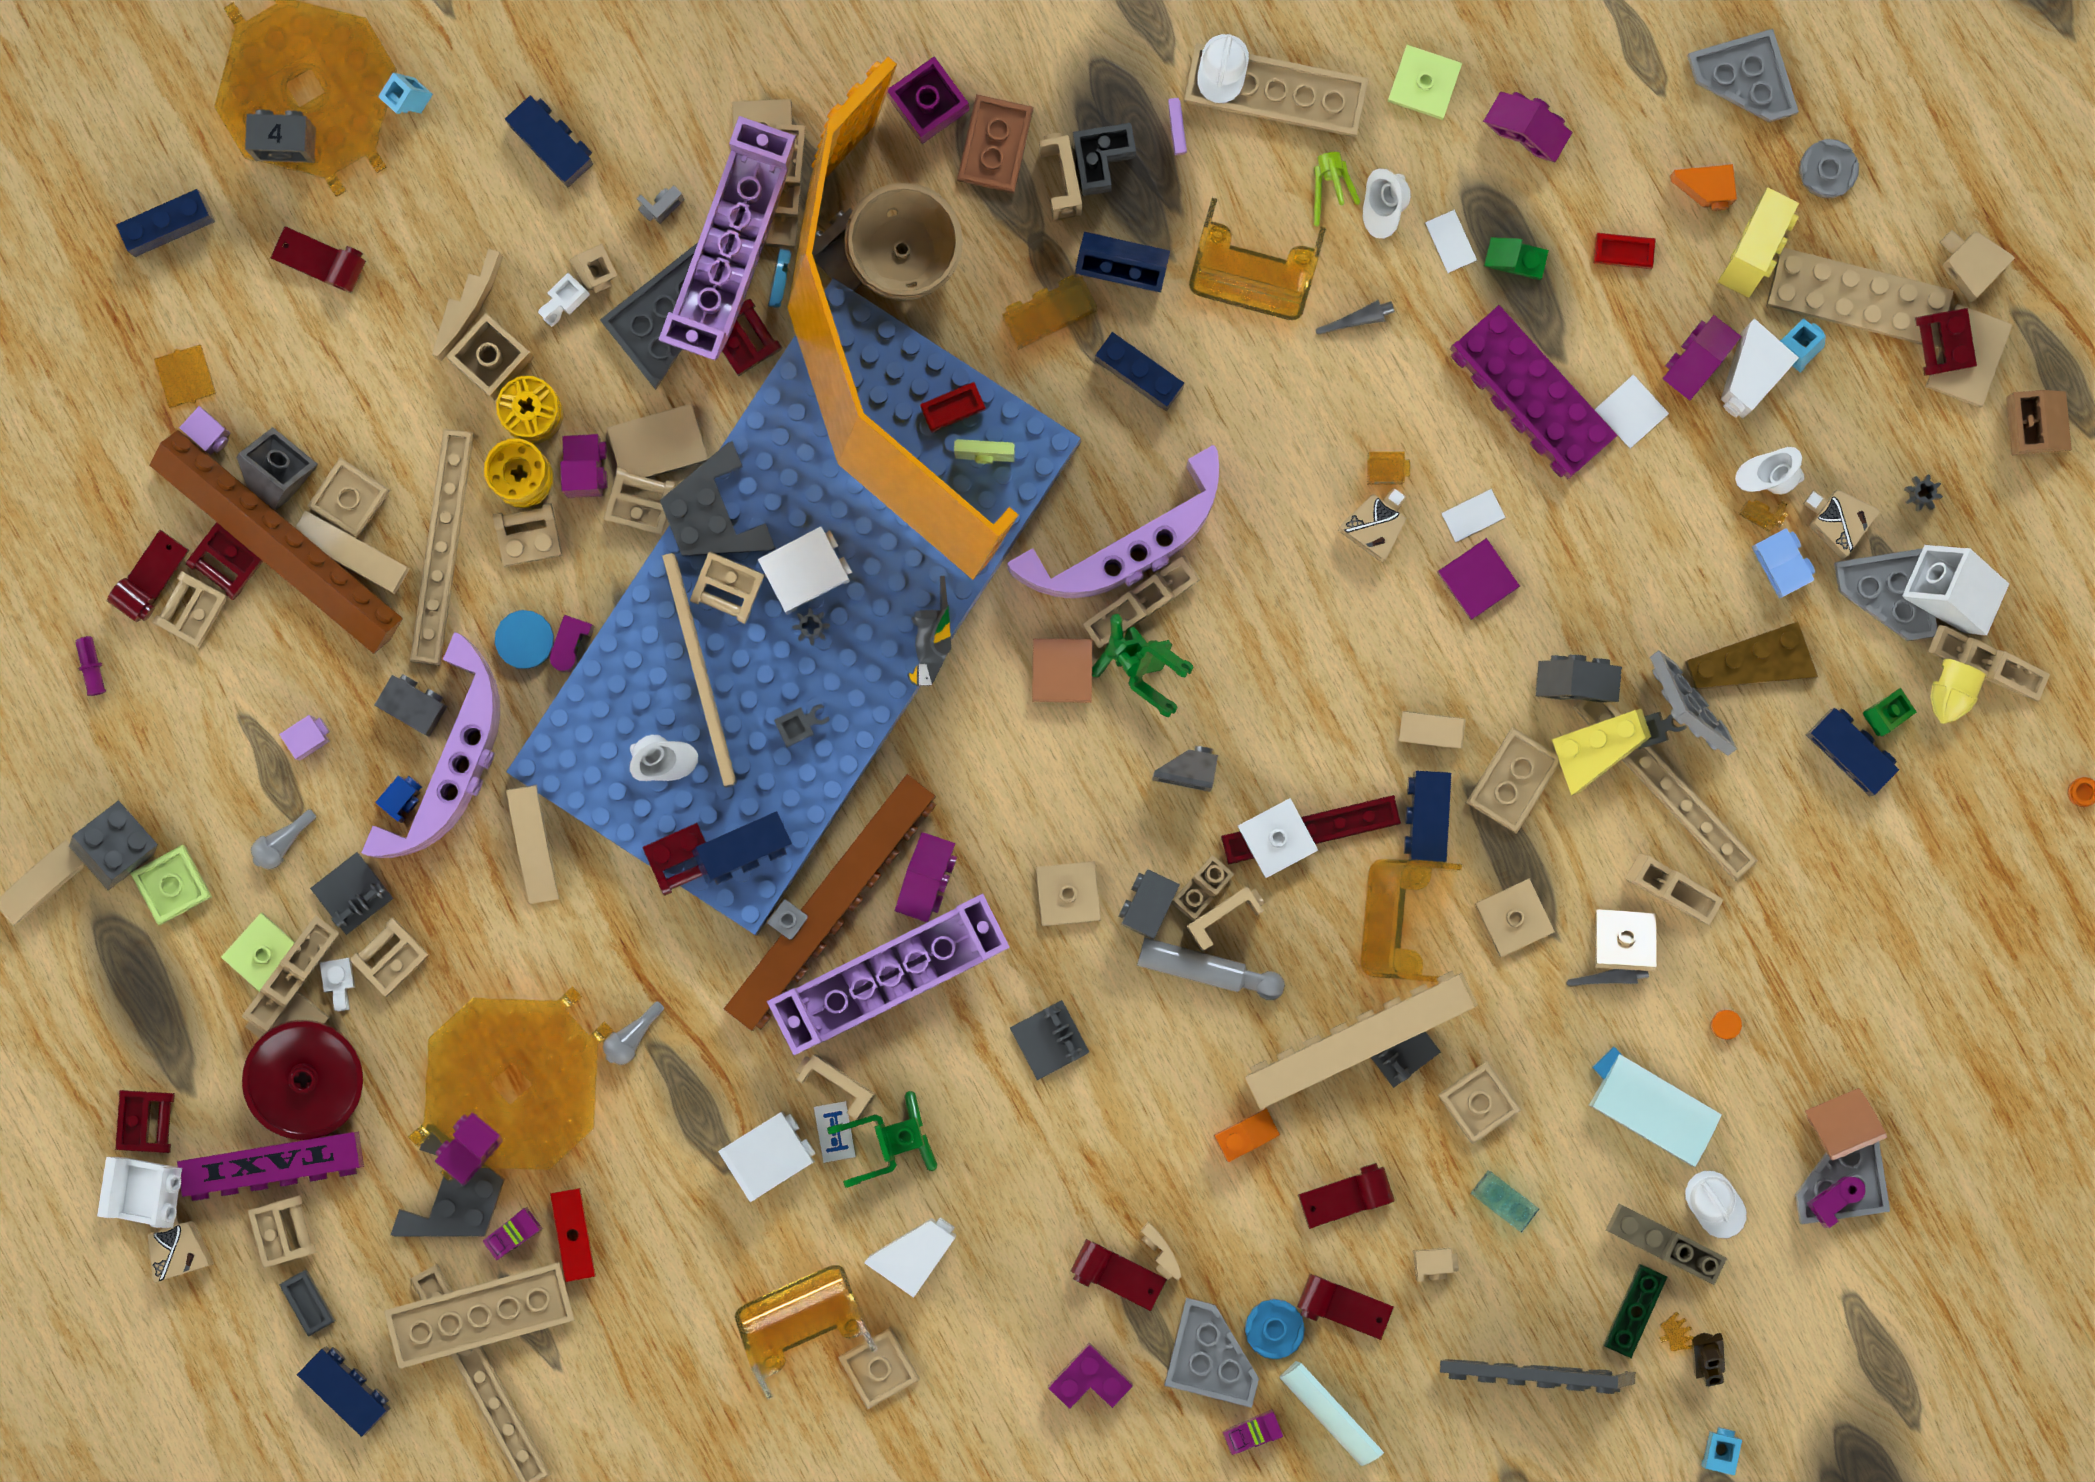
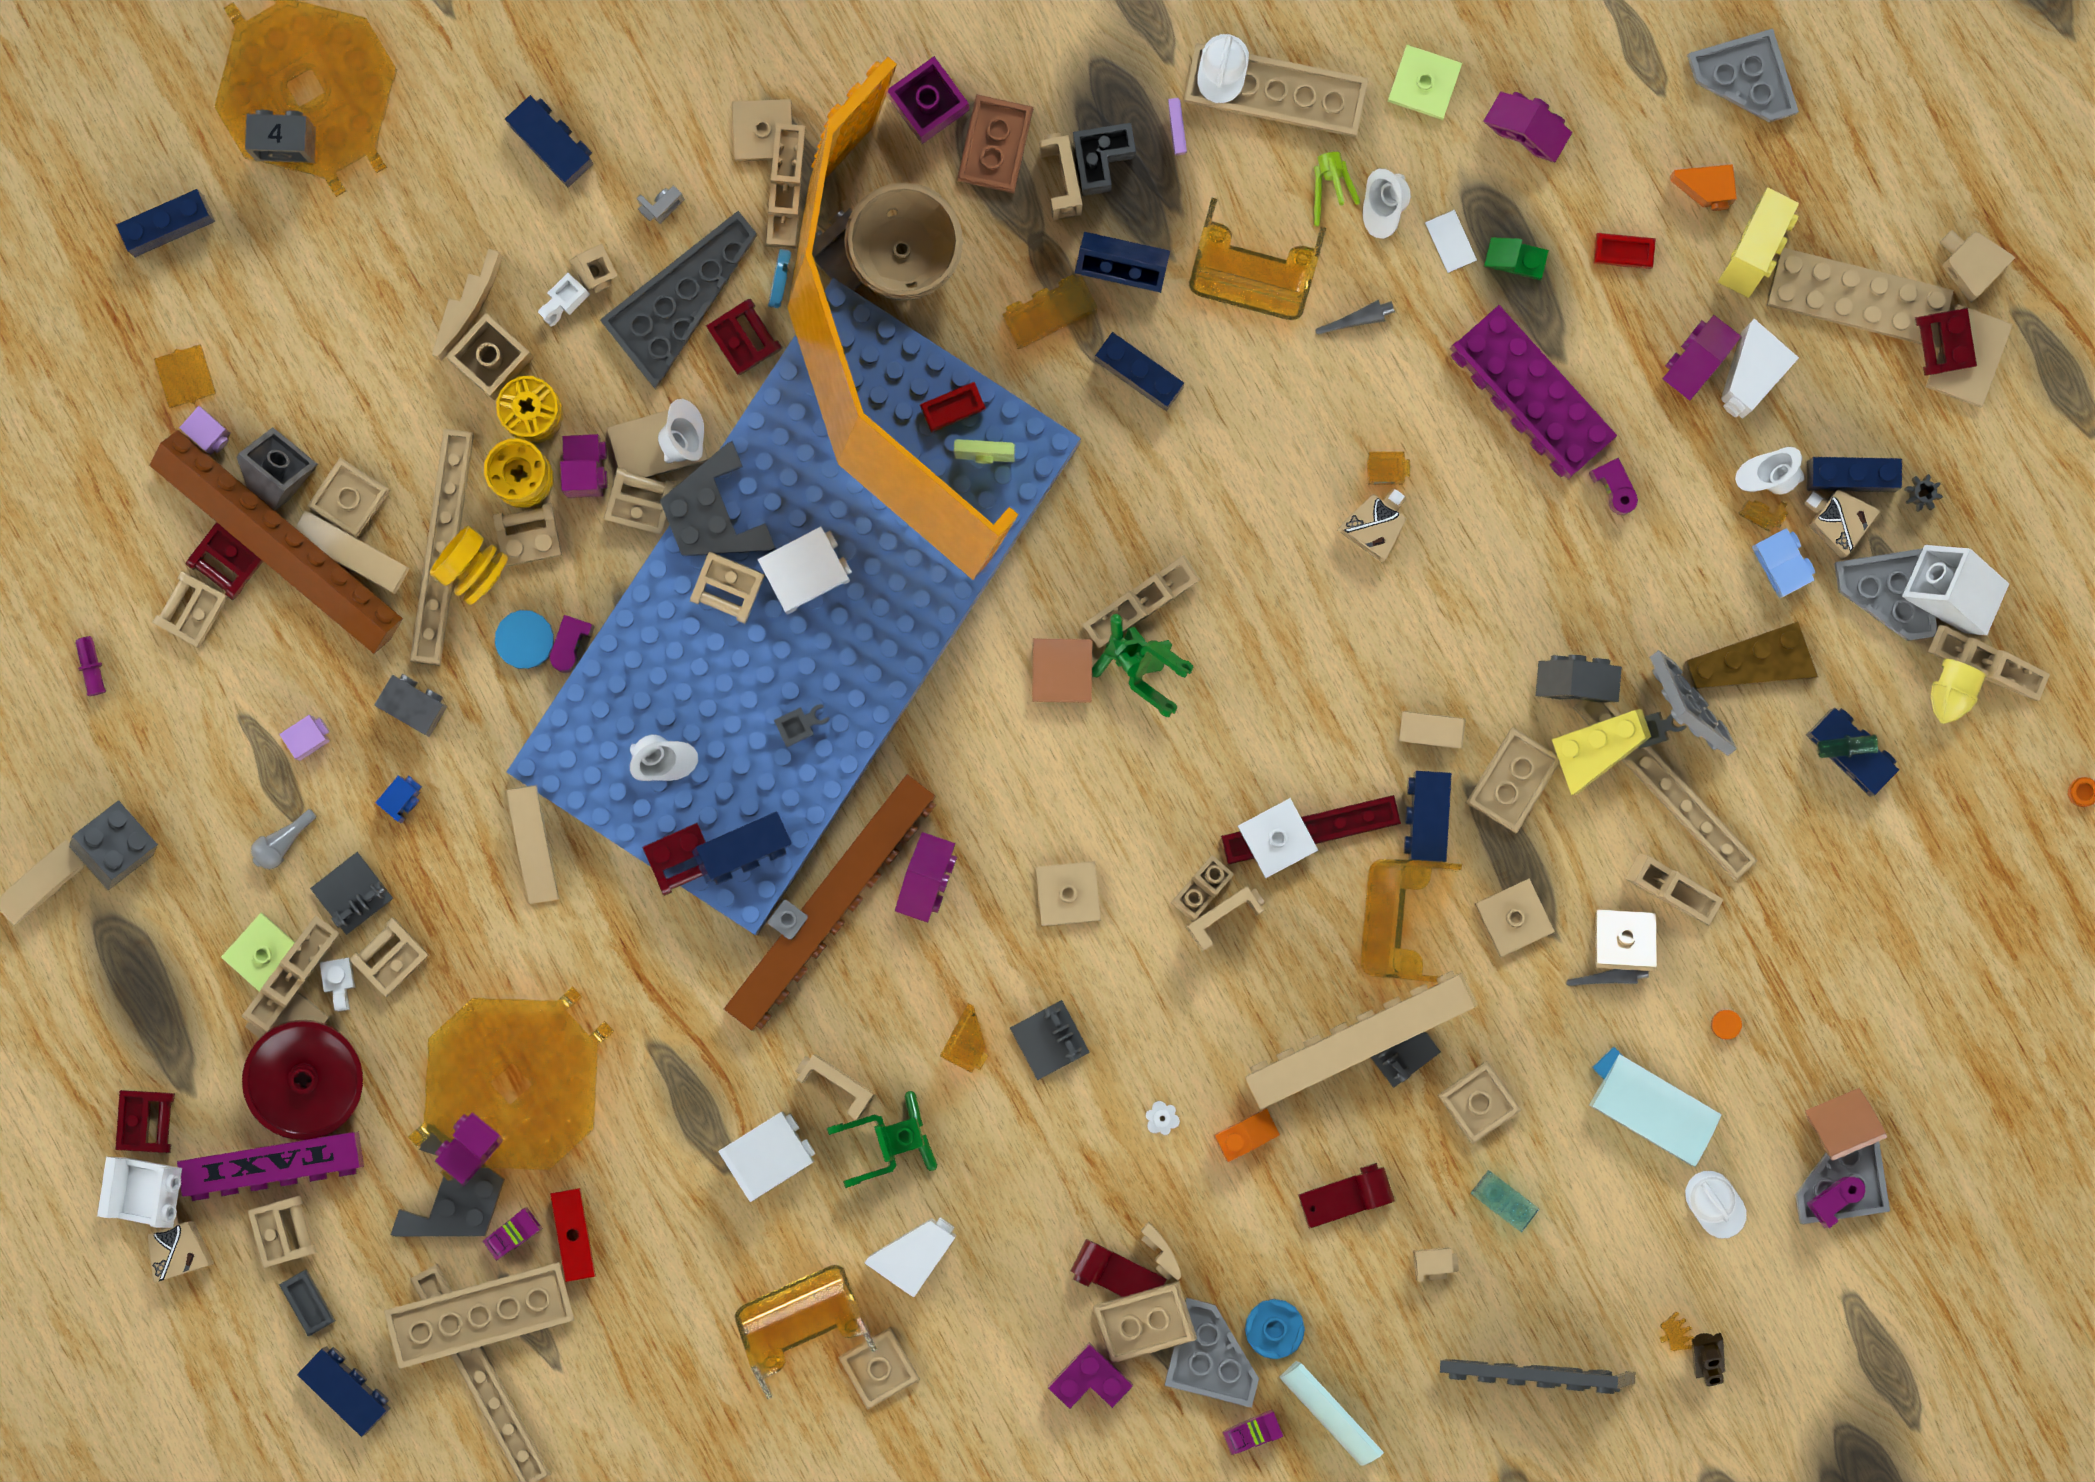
(141, 588): dark red door -> none
(171, 885): yellowish green plate -> none
(319, 260): dark red door -> none
(405, 94): medium azure brick -> none
(436, 811): lavender slope -> none
(470, 566): none -> yellow wheel
(621, 1046): light grey piece -> none
(683, 433): none -> white piece
(699, 670): tan tile -> none
(731, 240): lavender slope -> none
(805, 621): dark grey gear -> none
(837, 1145): white sticker -> none
(888, 975): lavender slope -> none
(931, 641): dark grey animal -> none
(966, 1042): none -> clear yellow slope
(1089, 576): lavender slope -> none
(1145, 1322): none -> tan tile
(1149, 904): dark grey brick -> none
(1160, 1109): none -> white plant
(1190, 769): flat silver slope -> none
(1208, 969): light grey piece -> none
(1344, 1306): dark red door -> none
(1473, 515): white sticker -> none
(1478, 579): magenta tile -> none
(1618, 486): none -> magenta leg
(1631, 411): white sticker -> none
(1642, 1292): dark green tile -> none
(1666, 1244): dark tan slope -> none
(1727, 1461): medium azure brick -> none
(1808, 335): medium azure brick -> none
(1829, 168): light grey tile -> none
(1847, 746): none -> clear green axle
(1854, 474): none -> dark blue brick
(1889, 712): green slope -> none
(2038, 422): medium nougat slope -> none

